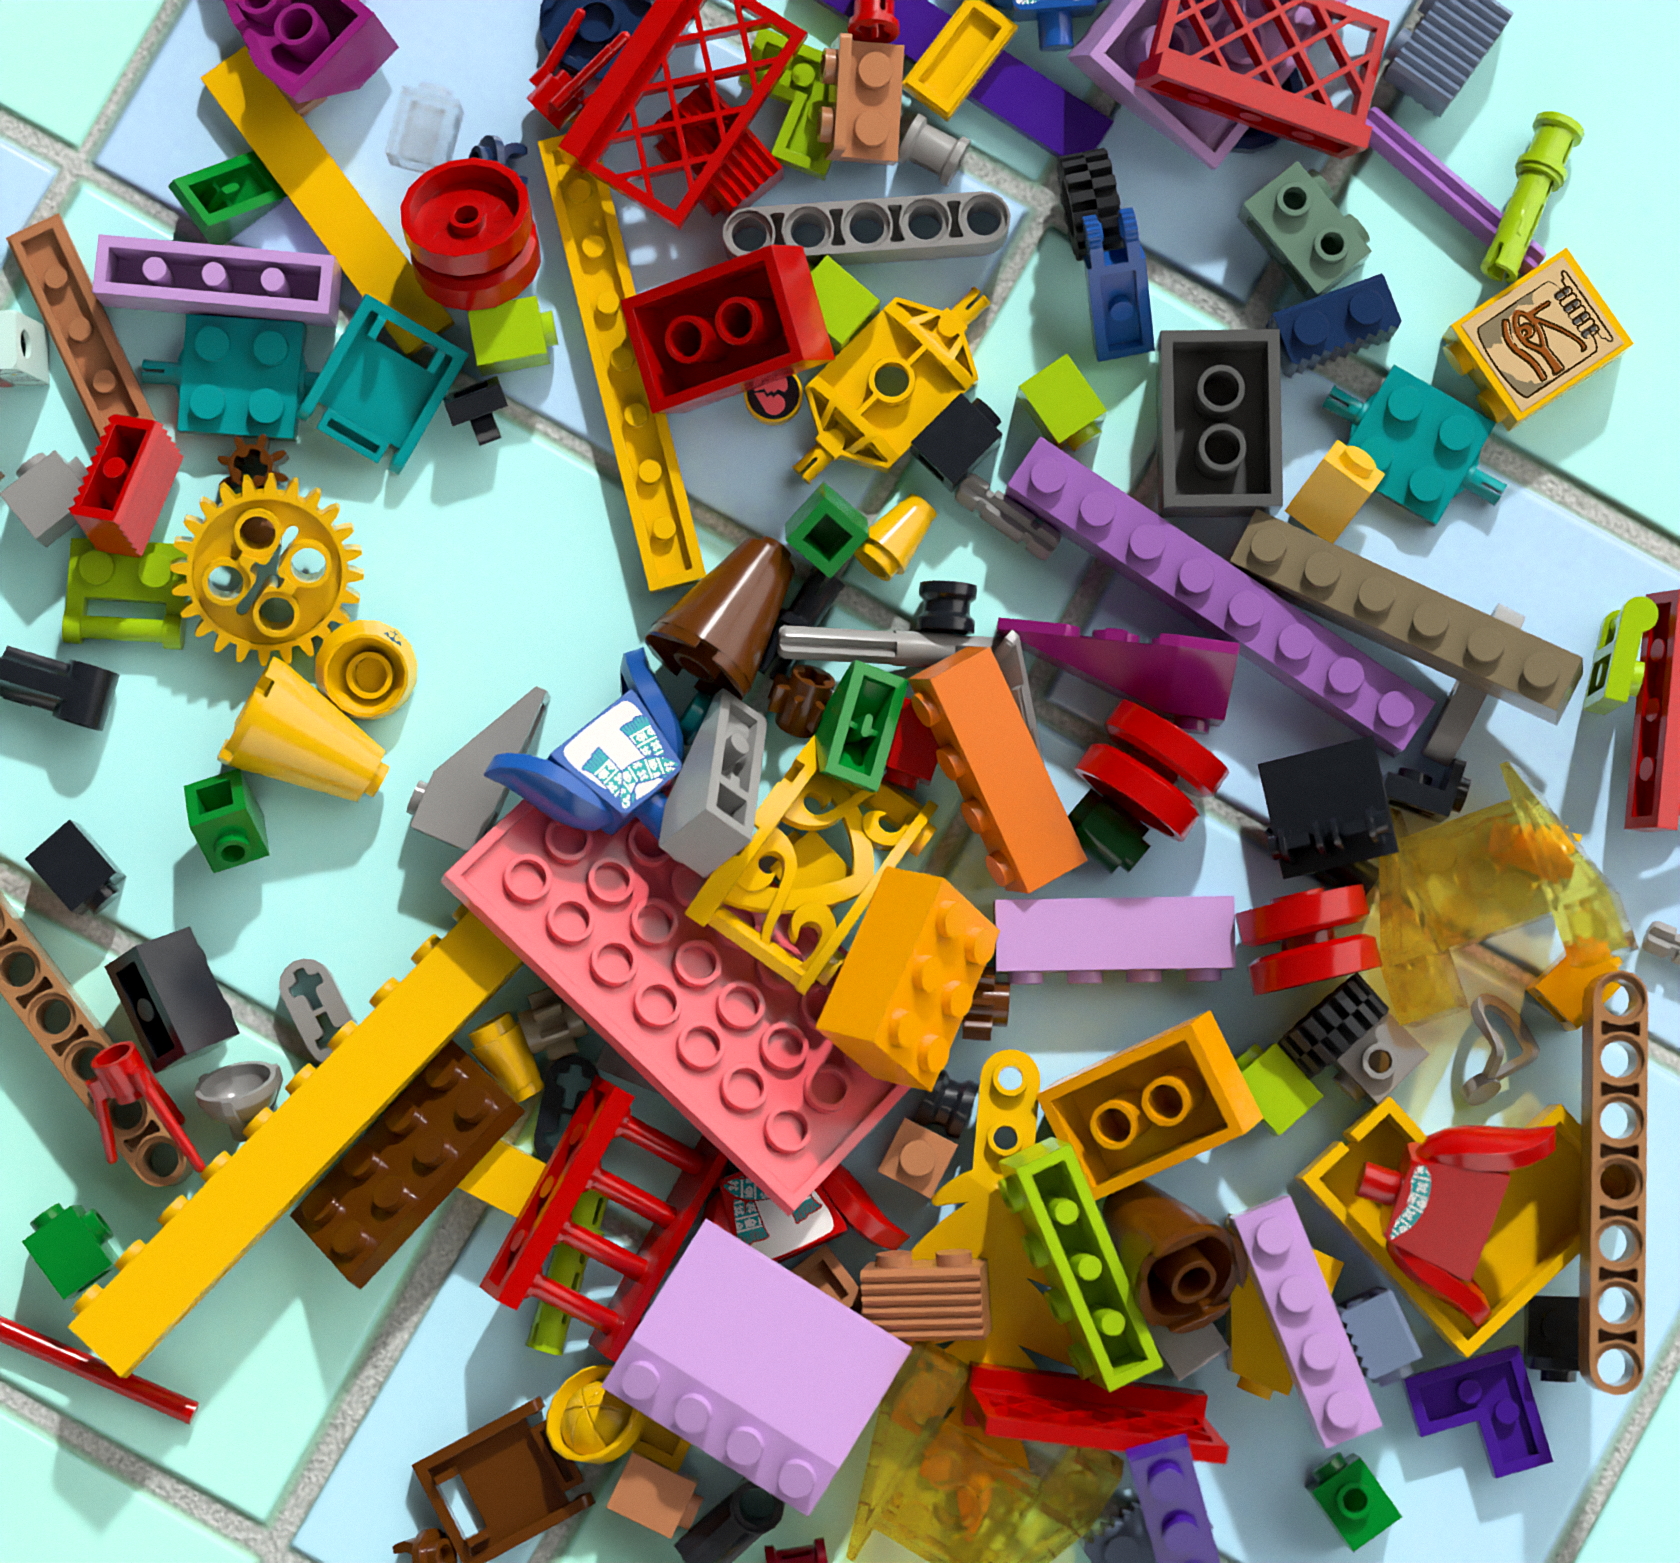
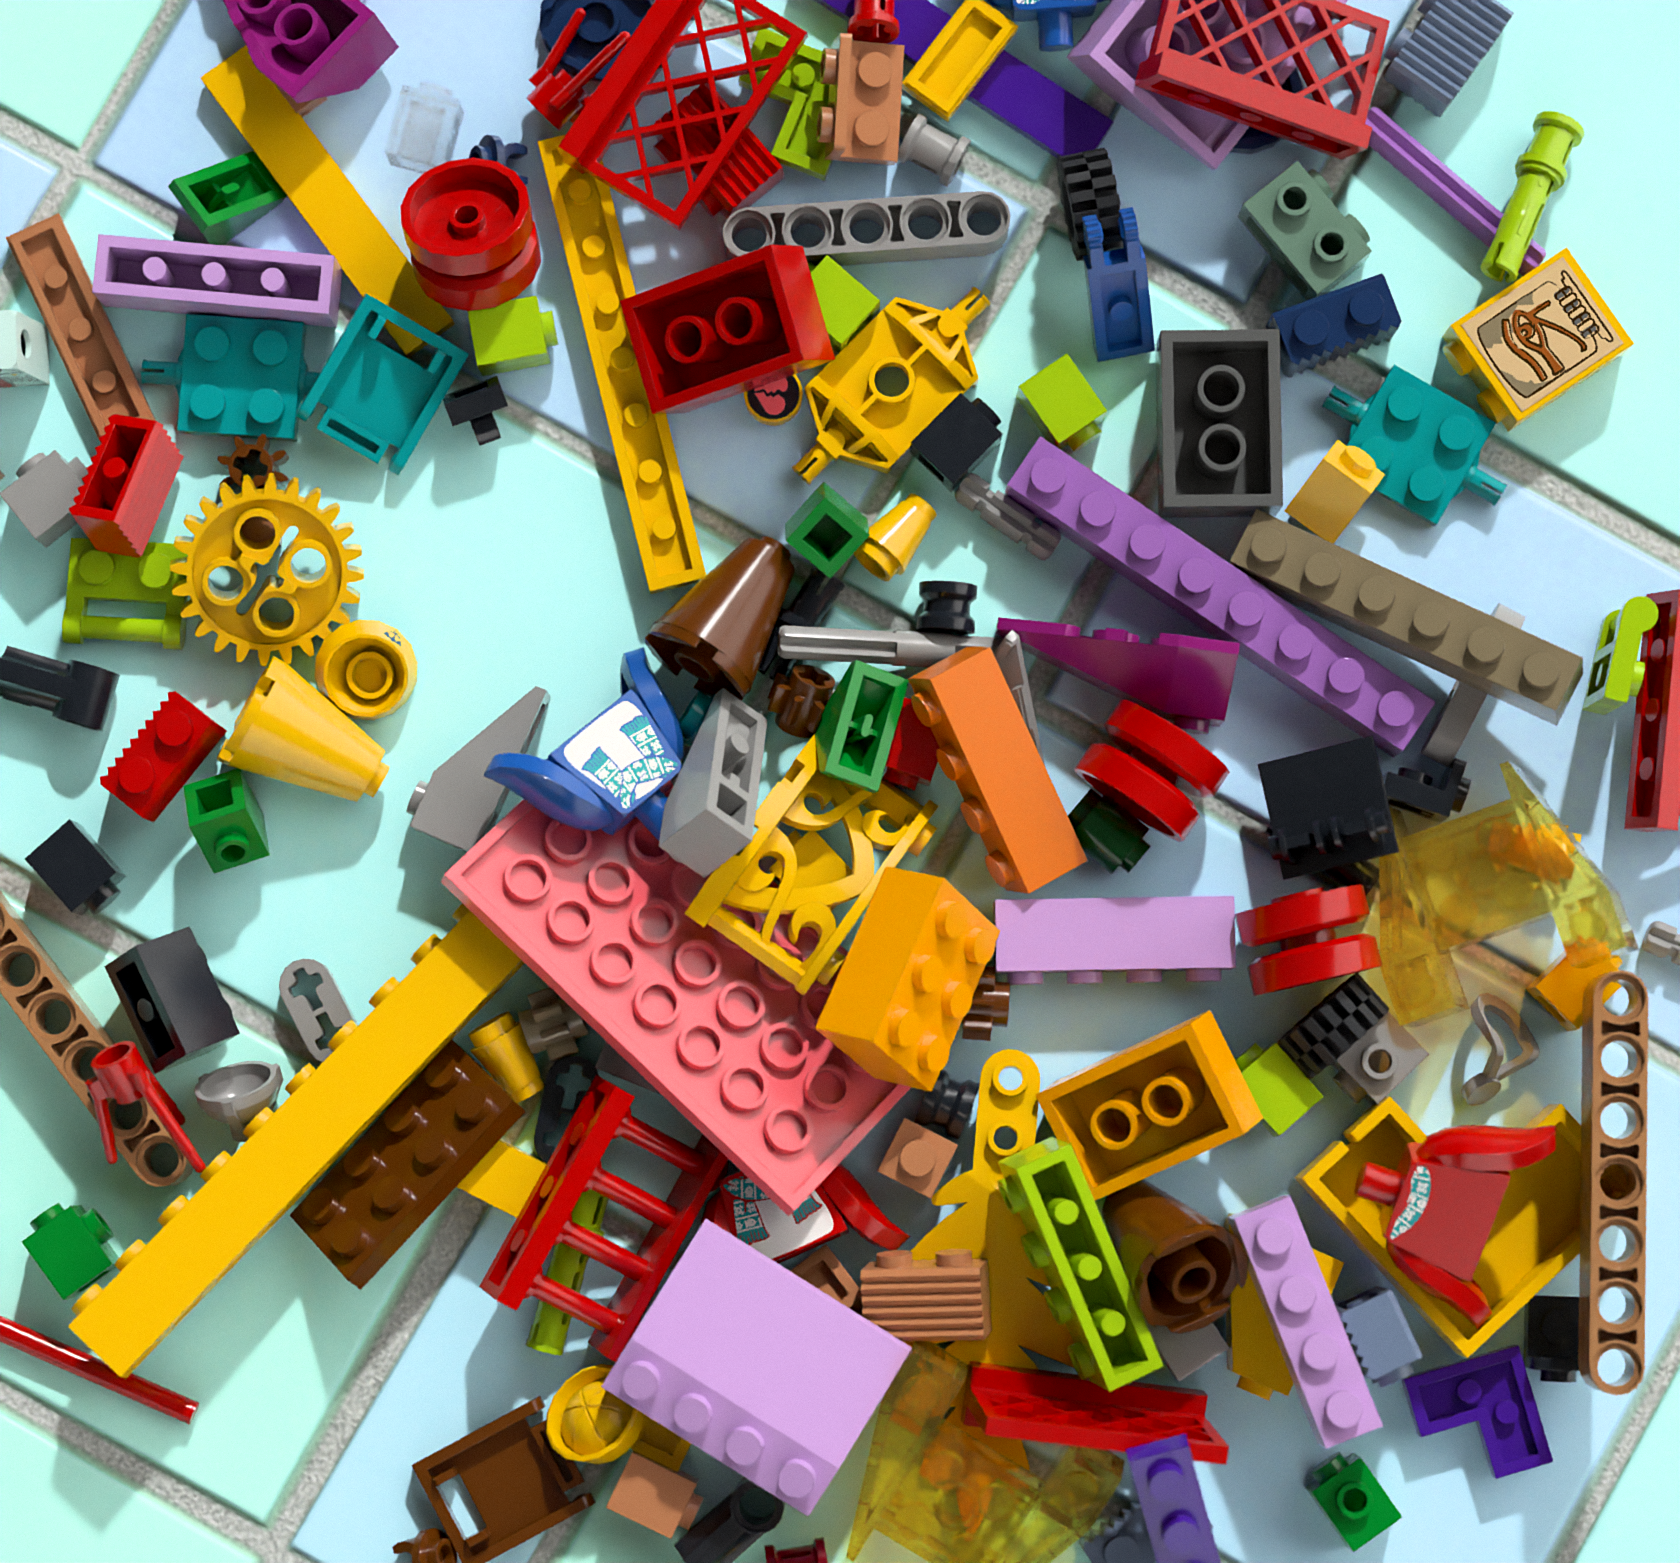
(162, 756): none -> red brick

